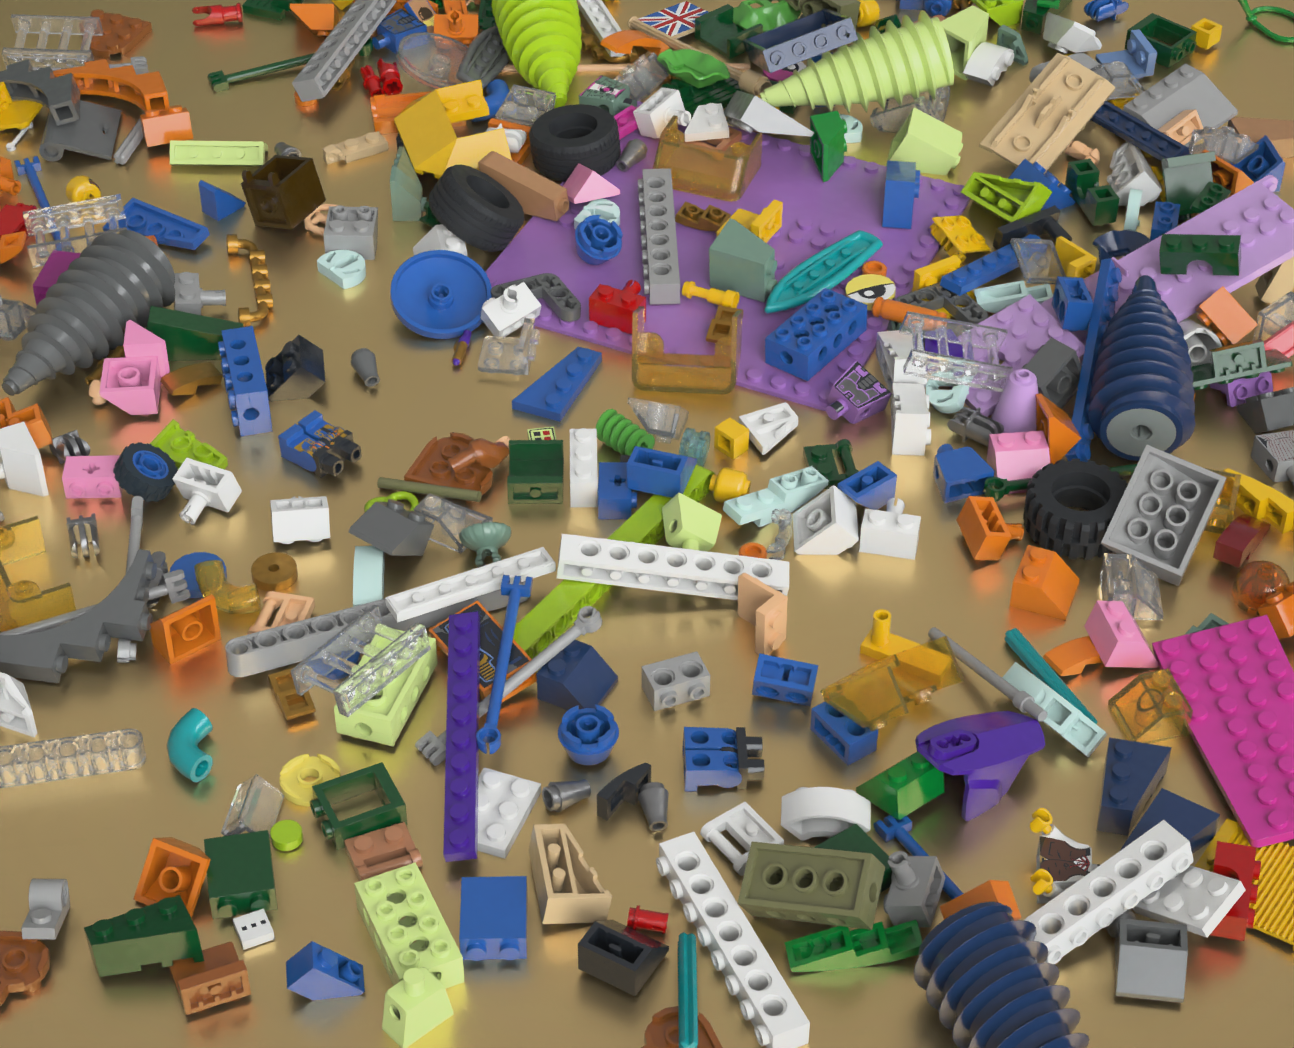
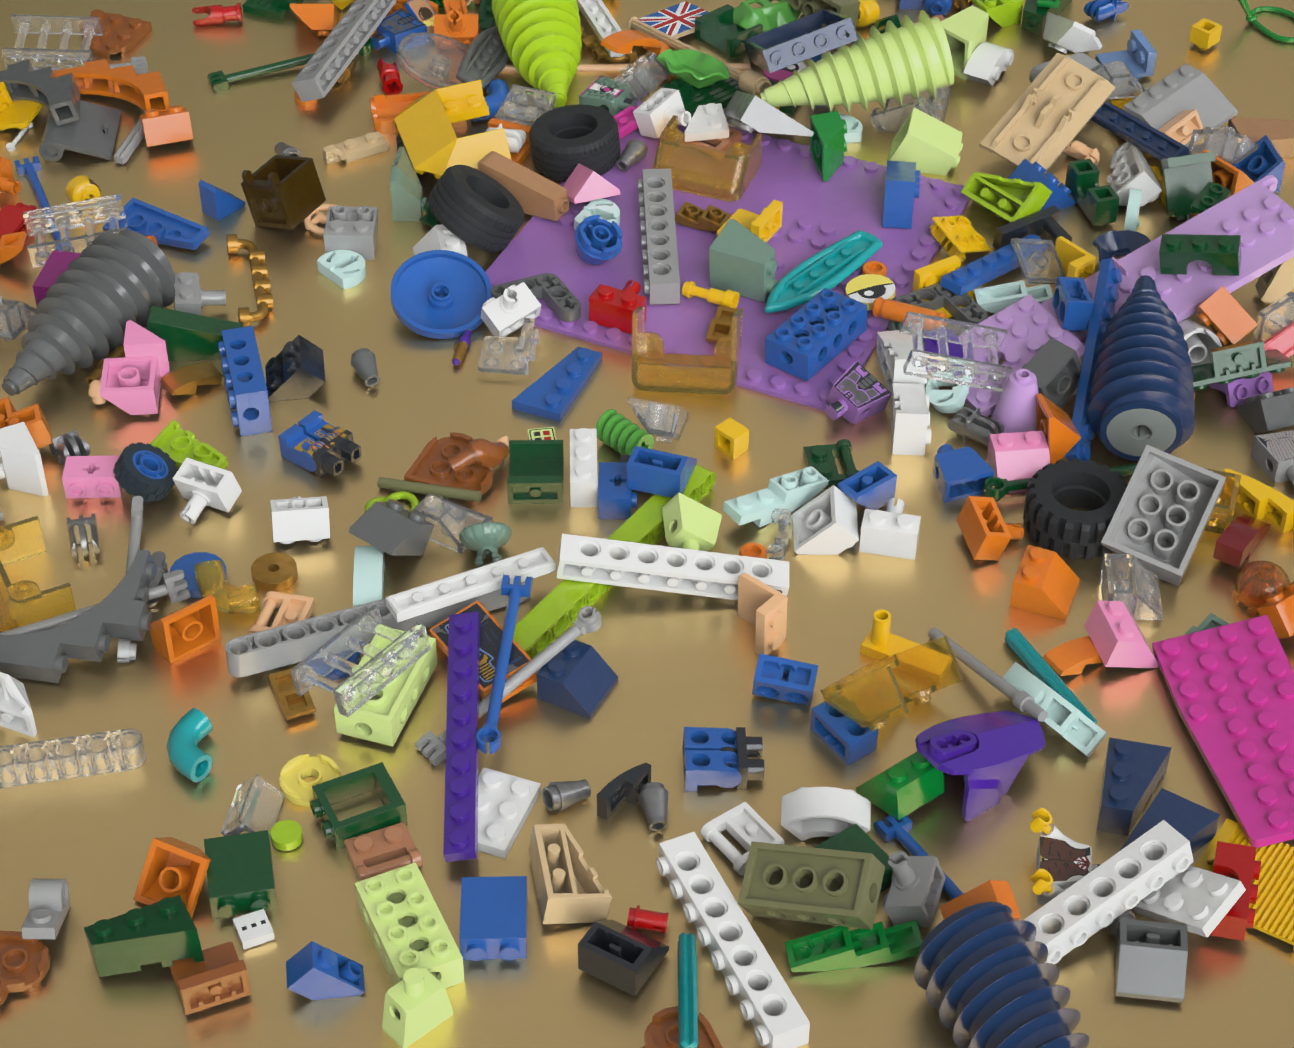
(218, 153): yellowish green fence -> none
(371, 81): red axle -> none
(588, 734): blue cone -> none
(675, 681): light grey brick -> none
(695, 445): clear light blue wheel -> none
(729, 484): yellow head -> none
(769, 425): white wing -> none
(1012, 39): sand green slope -> none
(1152, 708): clear yellow slope -> none
(1164, 218): blue brick -> none
(1170, 32): dark green window -> none

